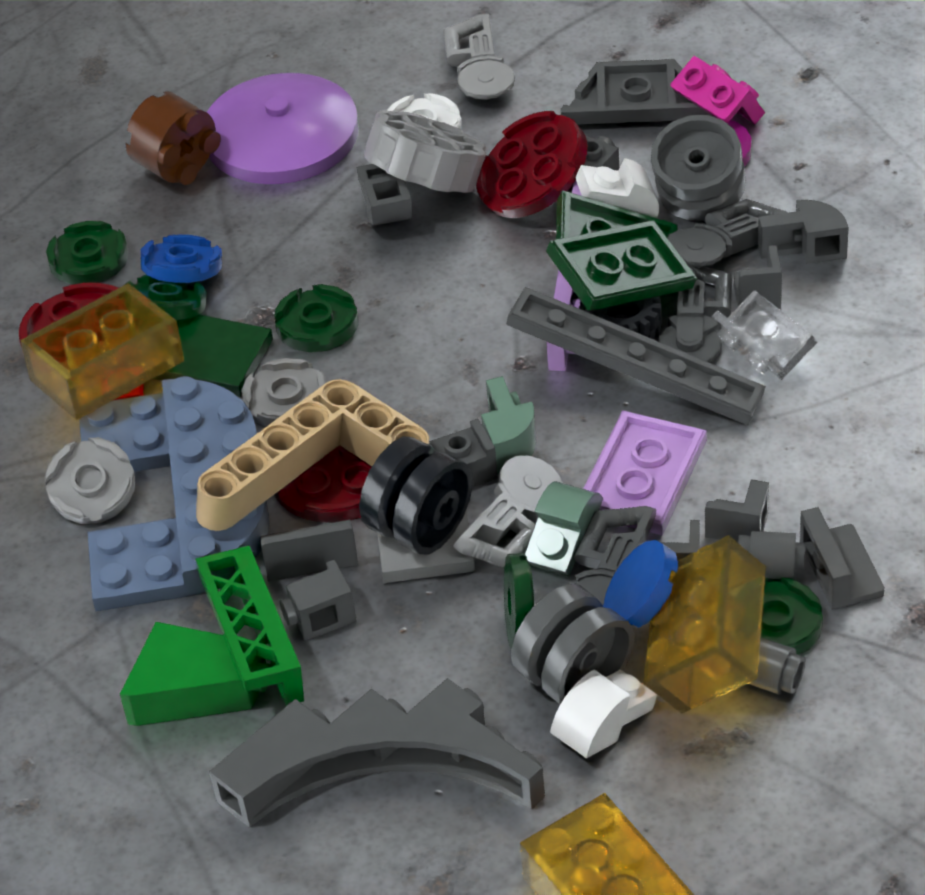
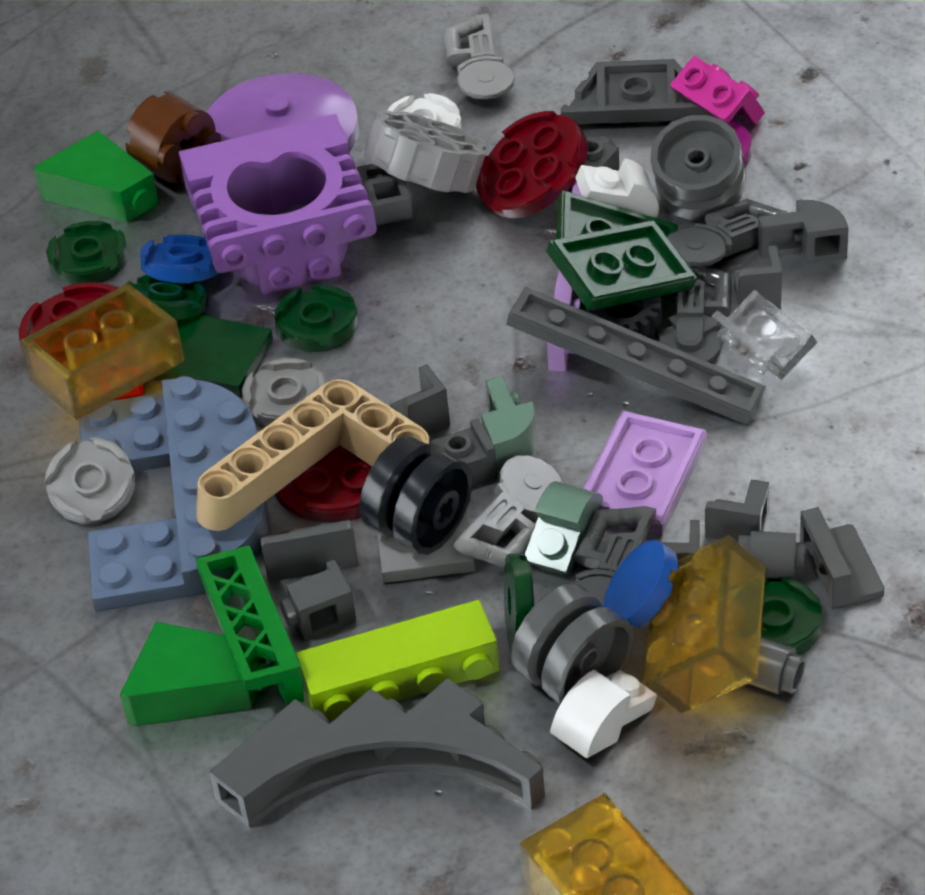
(97, 179): none -> green slope
(264, 174): none -> medium lavender hose
(400, 659): none -> lime brick
(428, 406): none -> dark grey panel

